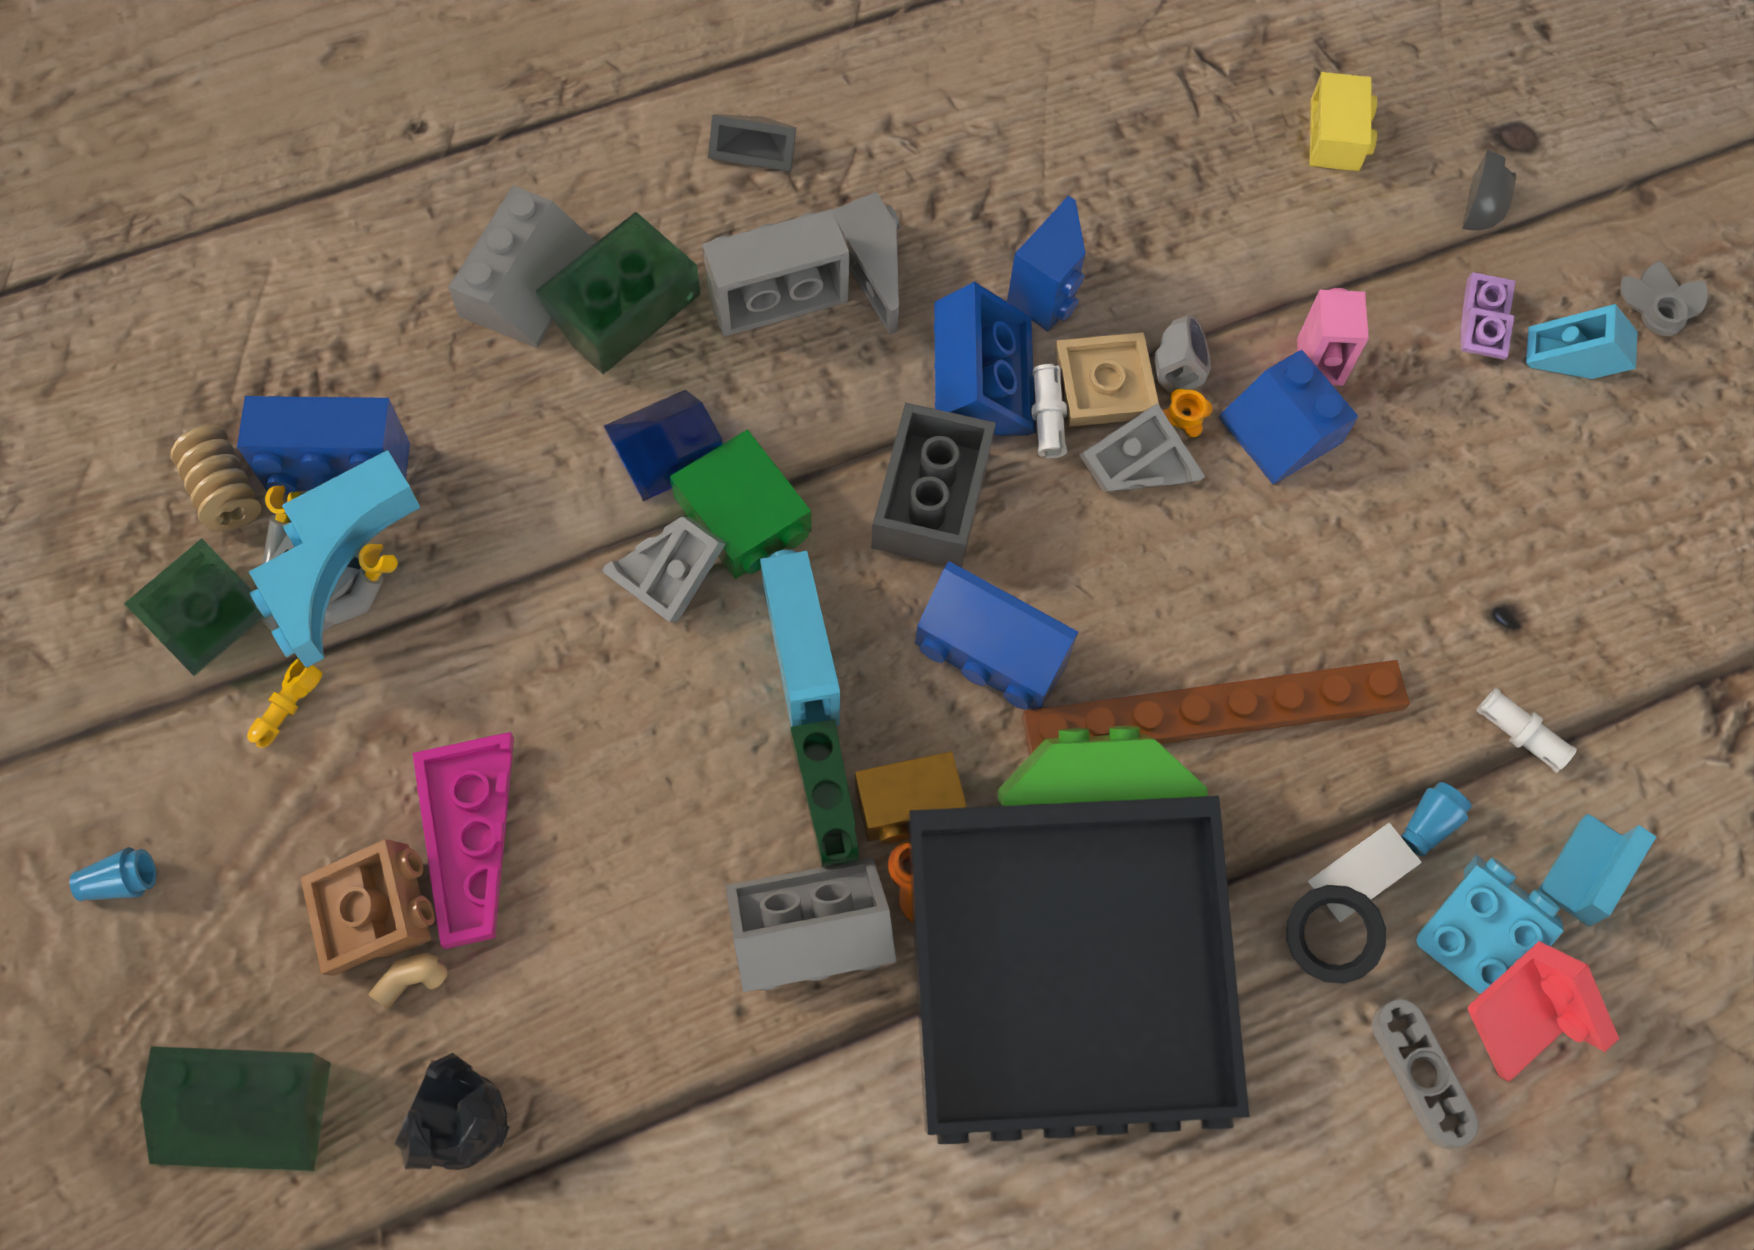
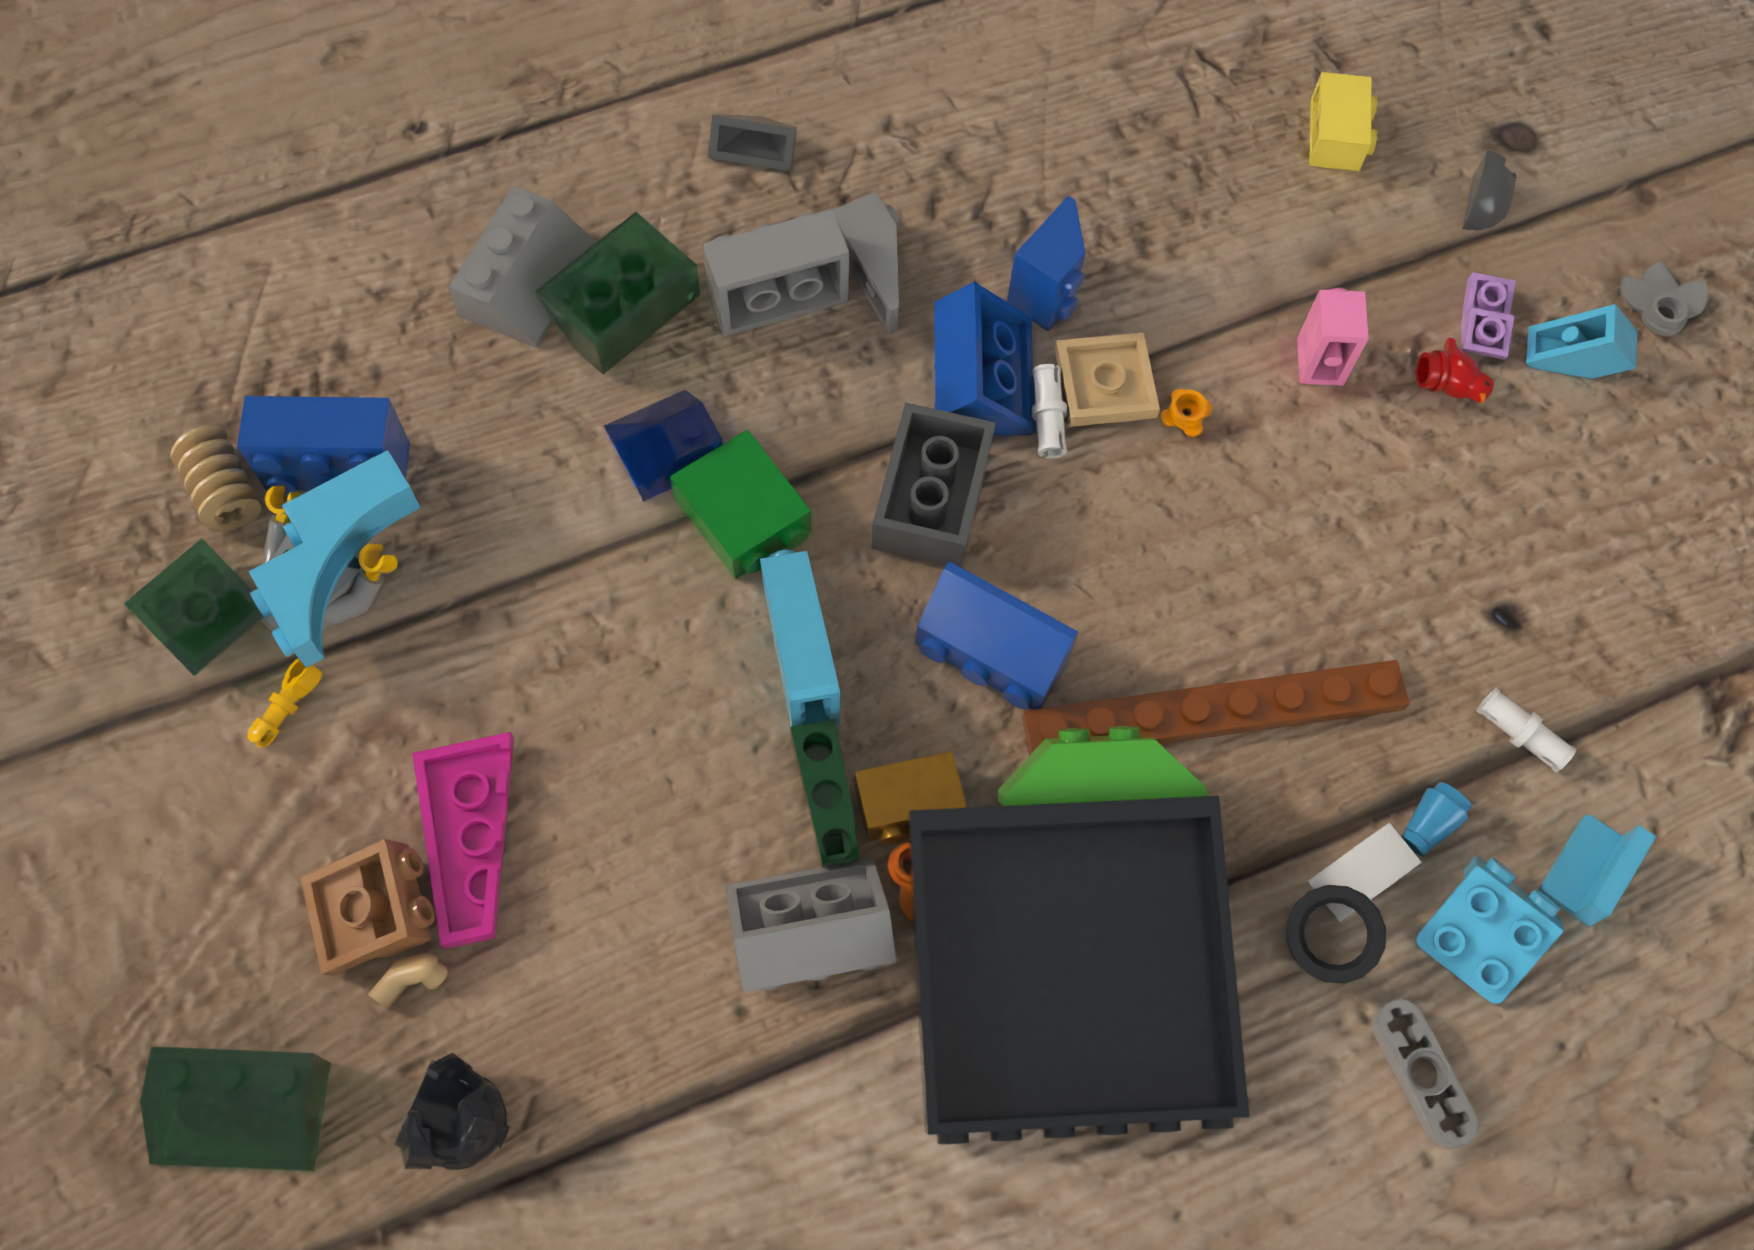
(116, 876): dark azure cone -> none
(668, 567): light grey wing -> none
(1142, 455): light grey wing -> none
(1183, 356): light grey rock -> none
(1289, 417): blue slope -> none
(1453, 373): none -> red animal
(1535, 1004): coral bracket -> none

